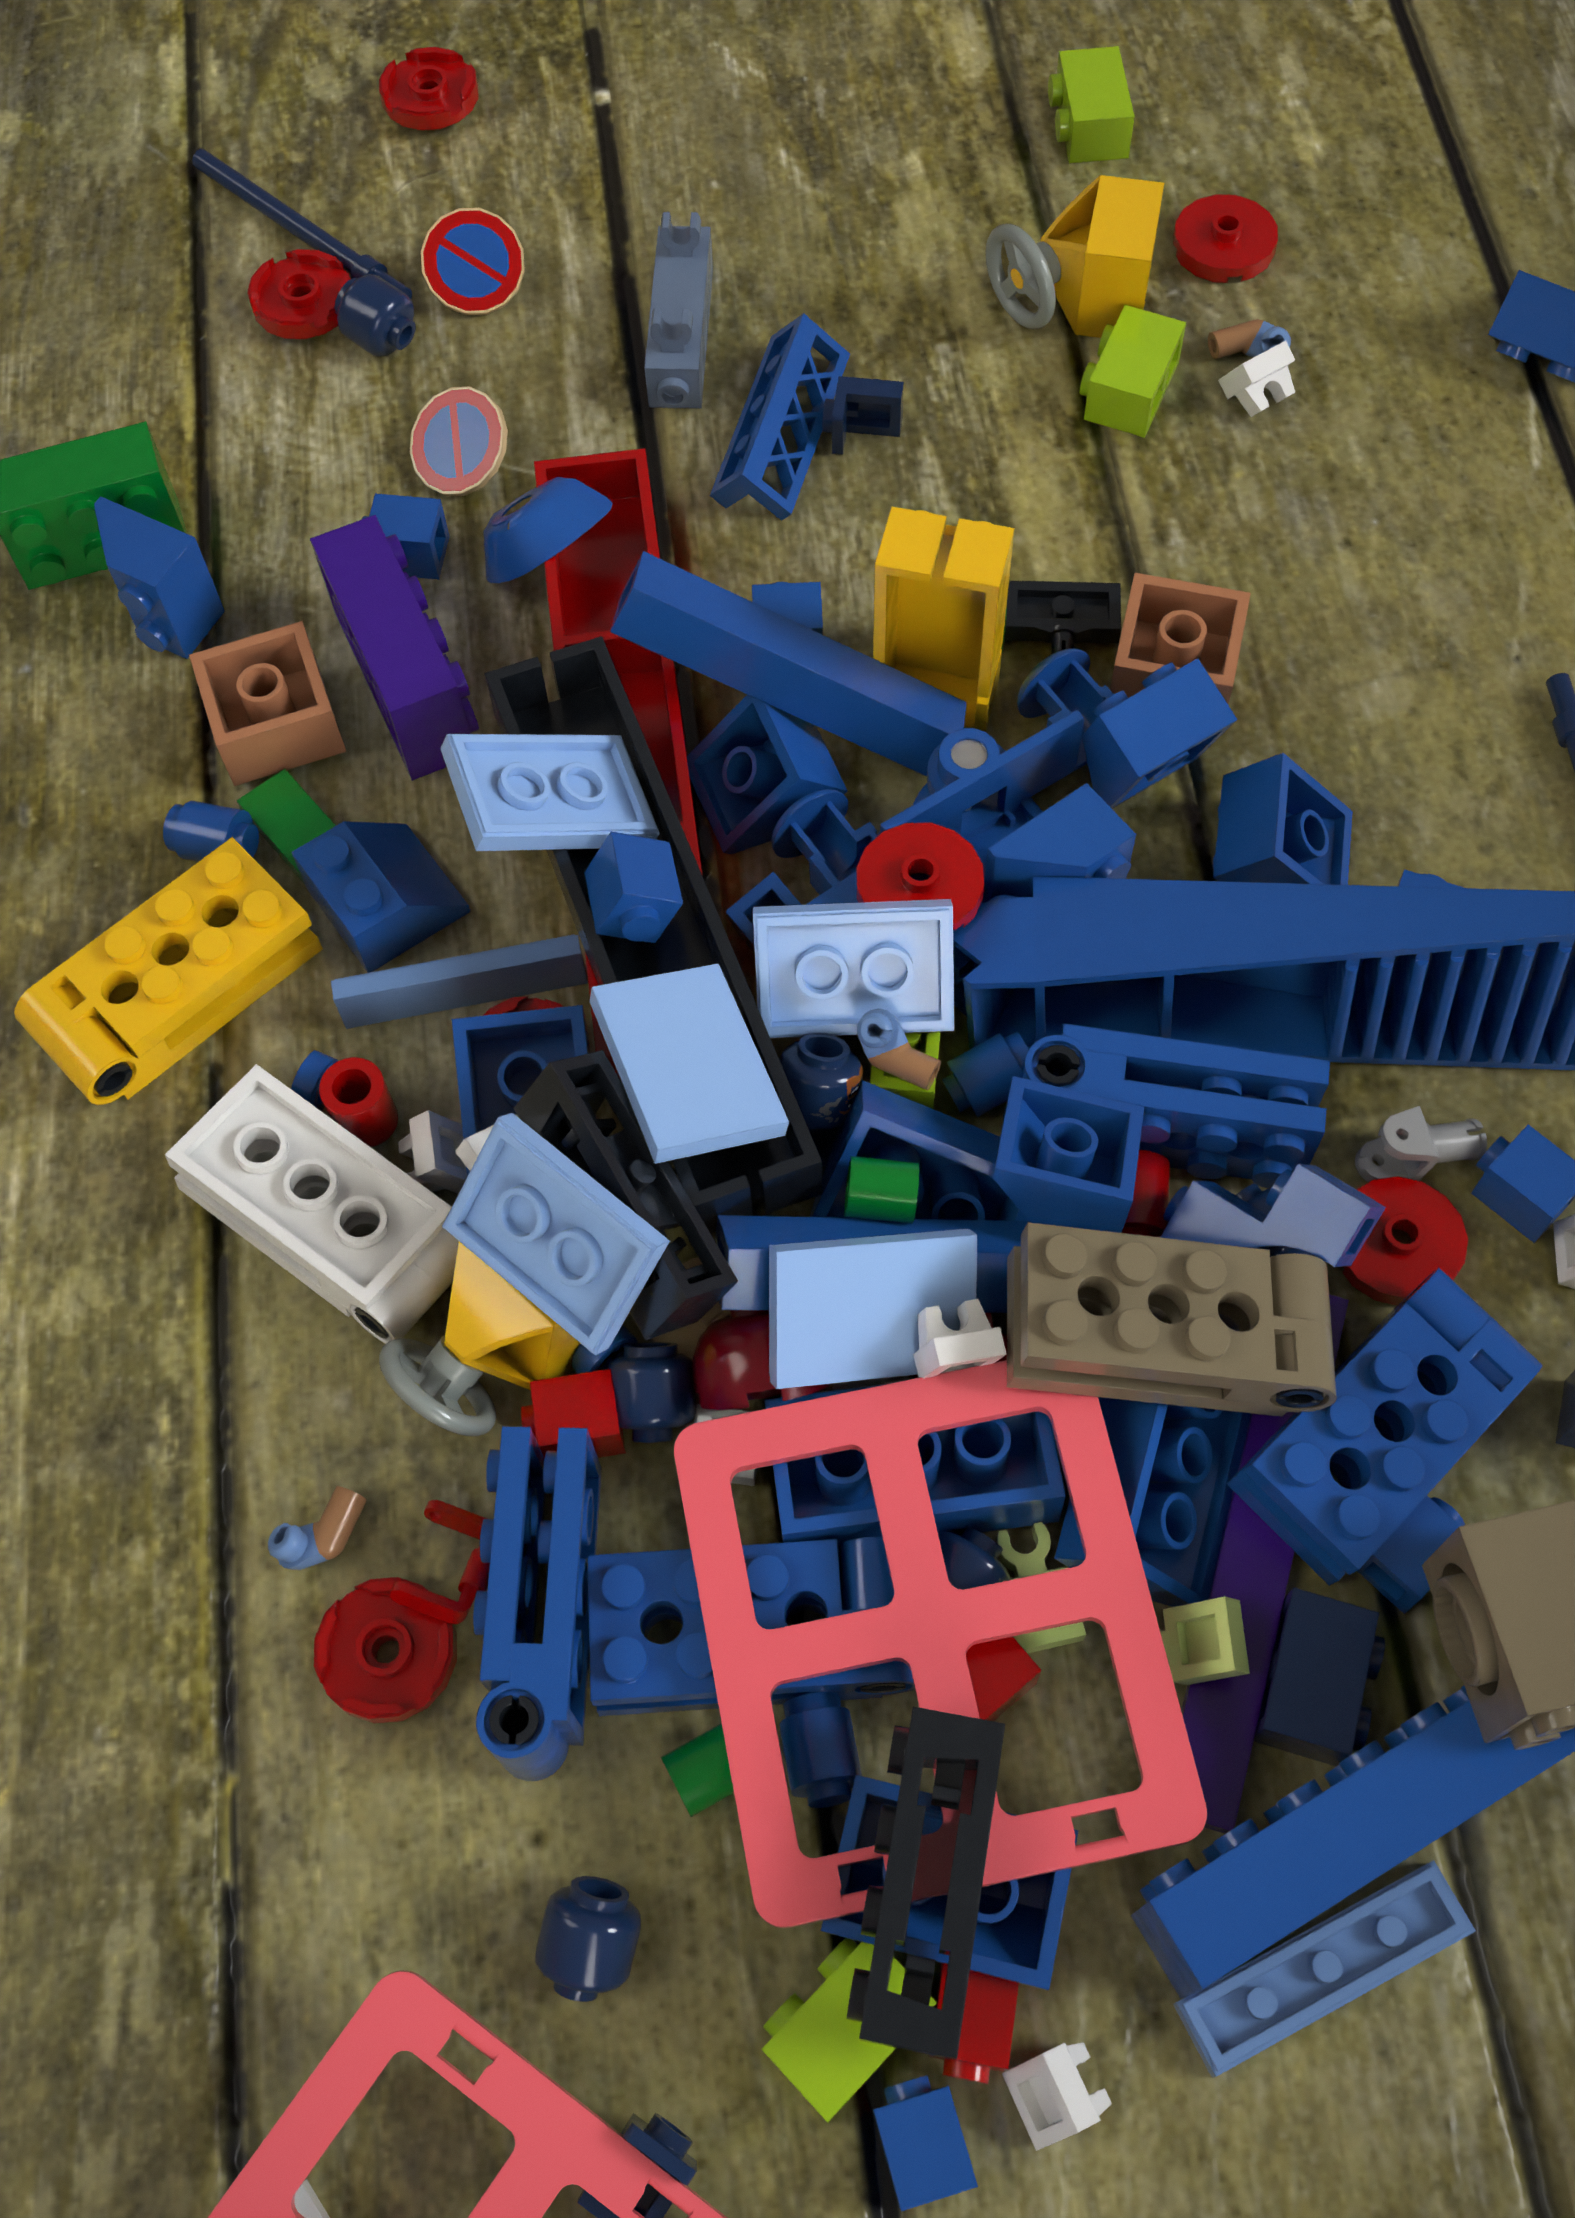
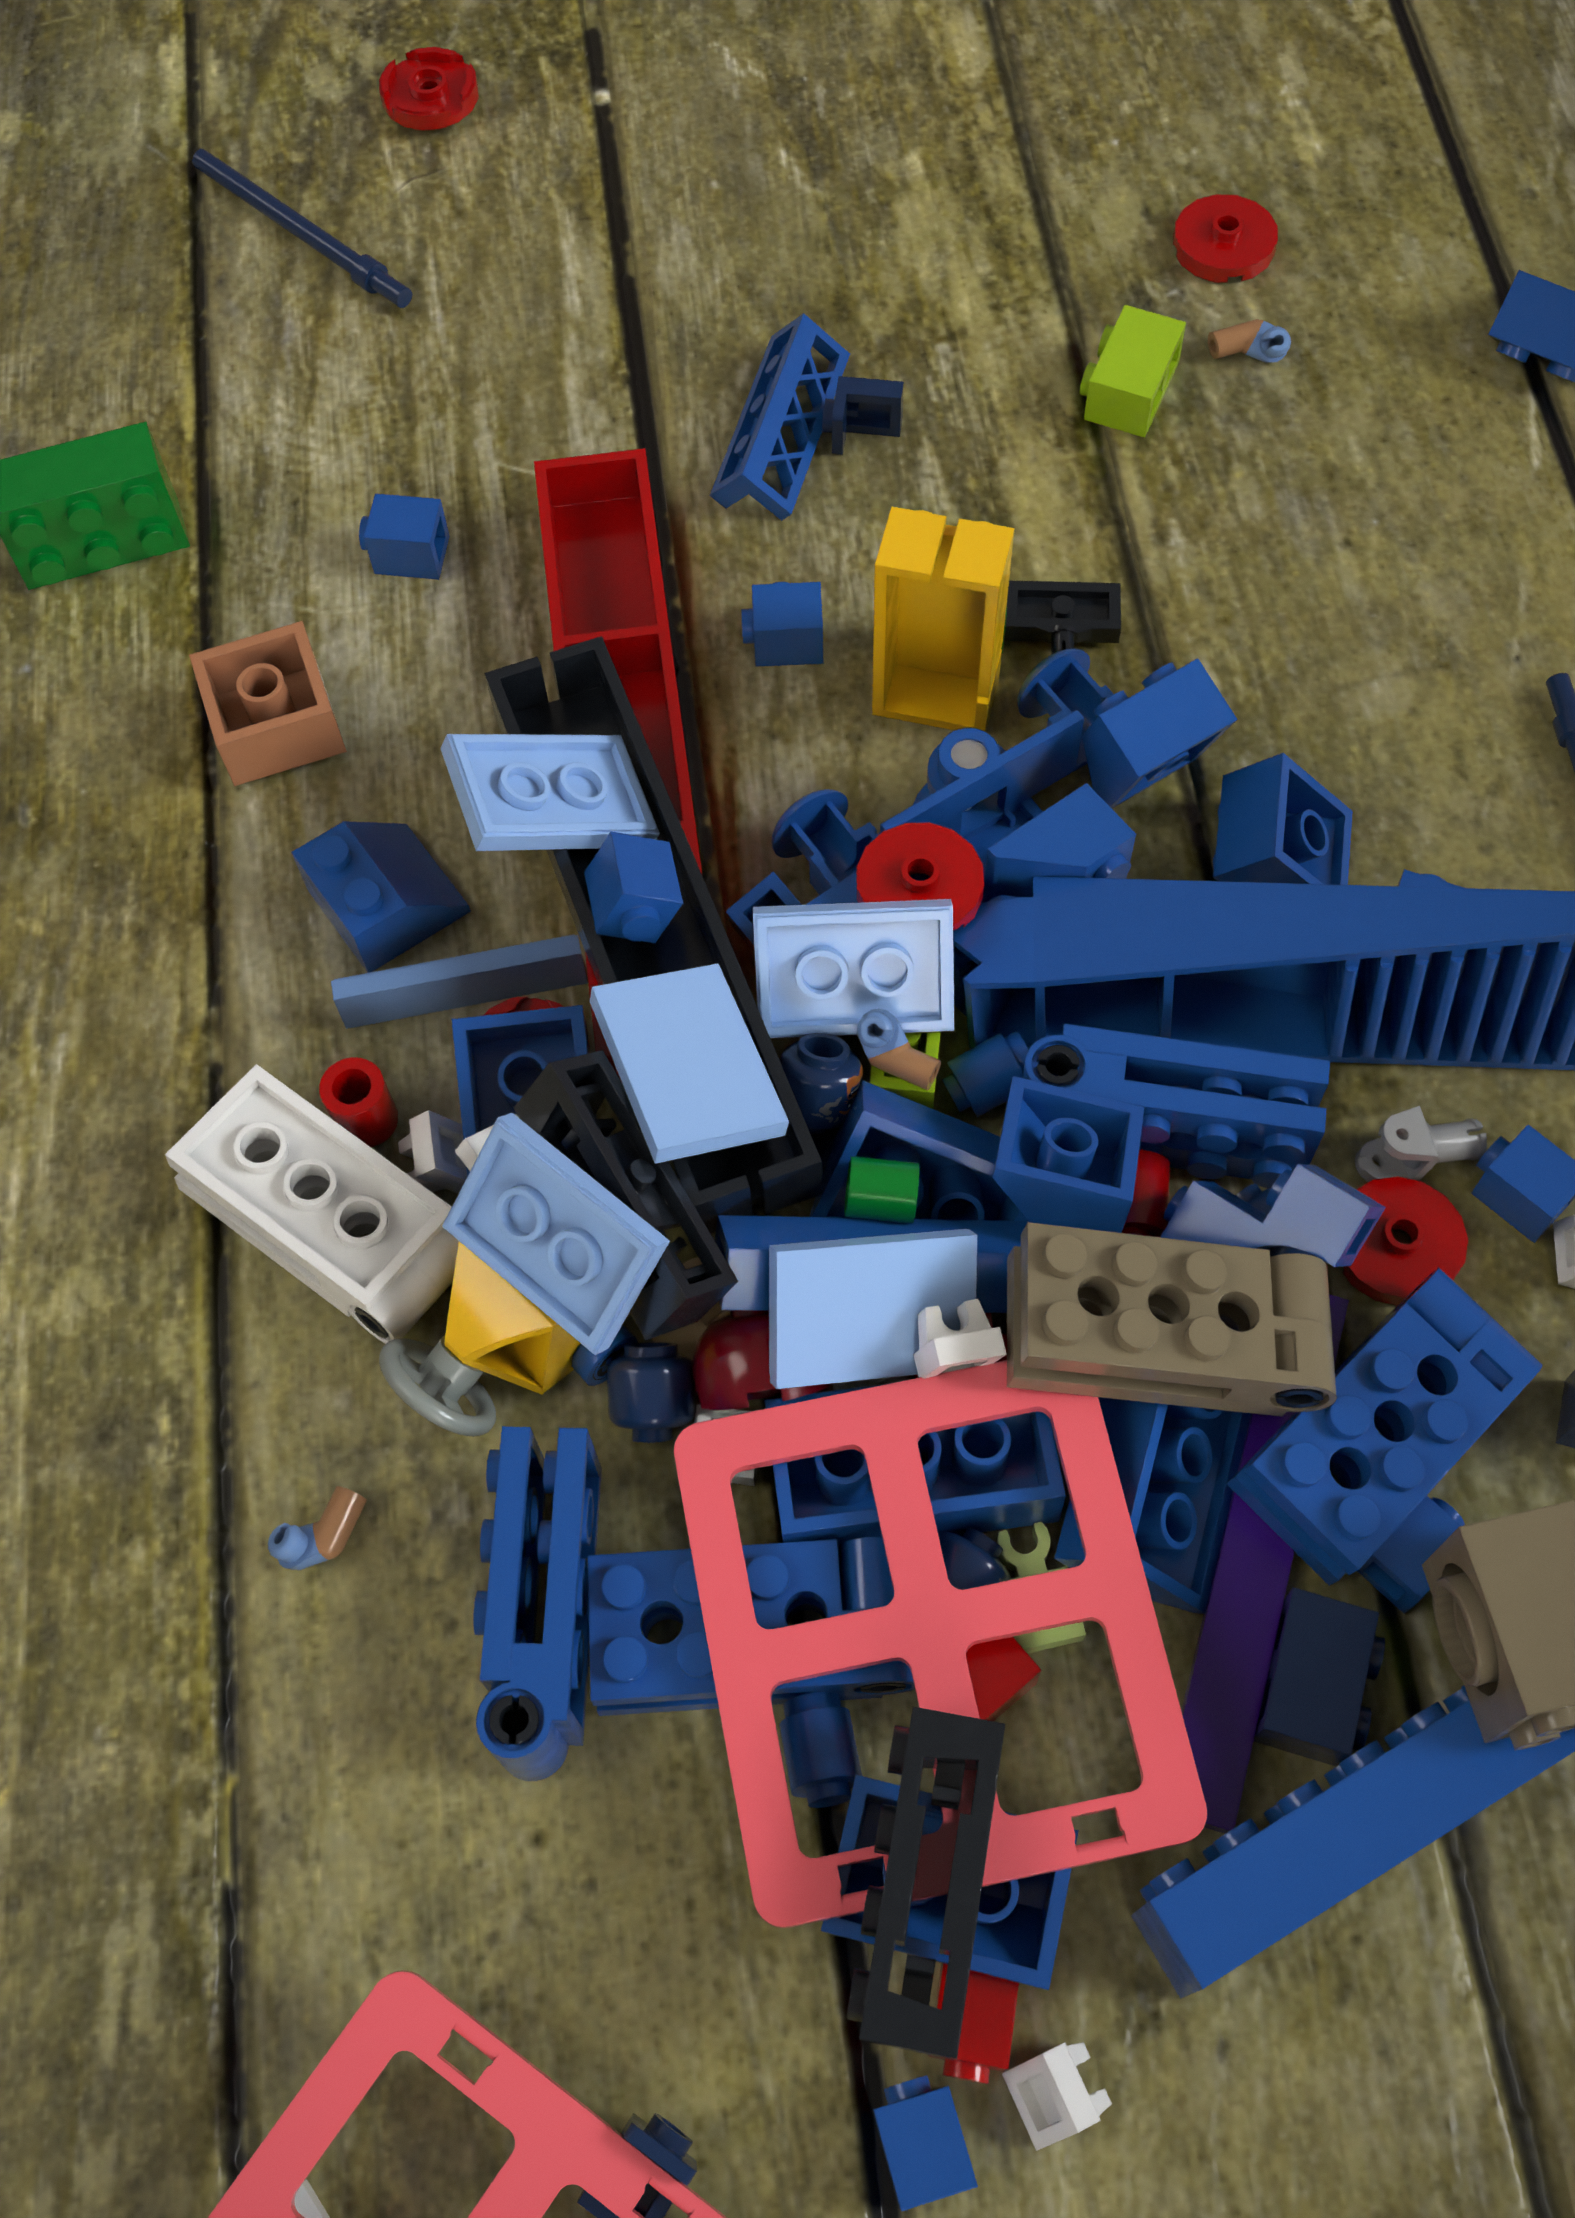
(158, 579): blue slope -> none
(168, 975): yellow hinge -> none
(202, 827): blue brick -> none
(285, 815): green tile -> none
(297, 294): red plate -> none
(309, 1076): blue tile -> none
(349, 1647): red plate -> none
(375, 315): dark blue head -> none
(395, 642): dark purple brick -> none
(458, 441): piece -> none
(472, 261): piece -> none
(473, 1579): red piece -> none
(541, 528): blue piece -> none
(575, 1402): red brick -> none
(588, 1938): dark blue head -> none
(679, 315): sand blue brick -> none
(701, 1770): green beam -> none
(756, 769): blue slope -> none
(784, 663): blue brick -> none
(818, 2043): lime brick -> none
(1088, 258): yellow piece -> none
(1092, 104): lime brick -> none
(1178, 624): nougat brick -> none
(1205, 1641): yellowish green plate -> none
(1263, 371): white tile -> none
(1323, 1968): medium blue tile -> none

